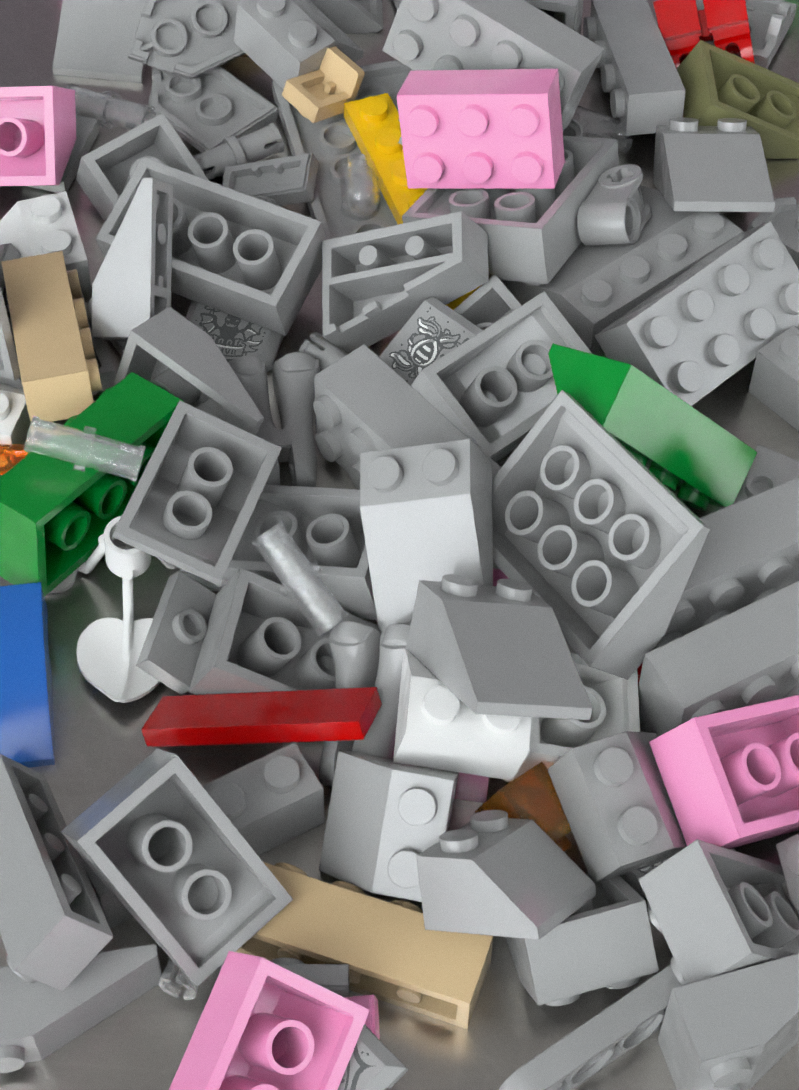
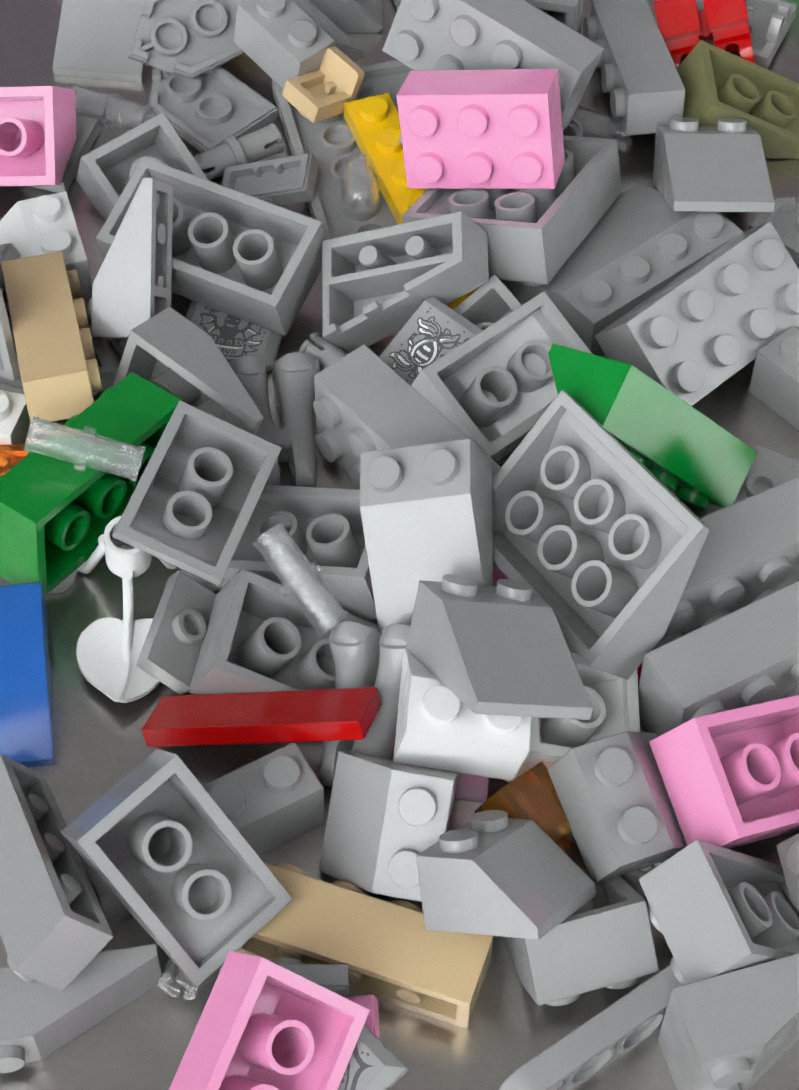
(614, 208): light grey piece -> none

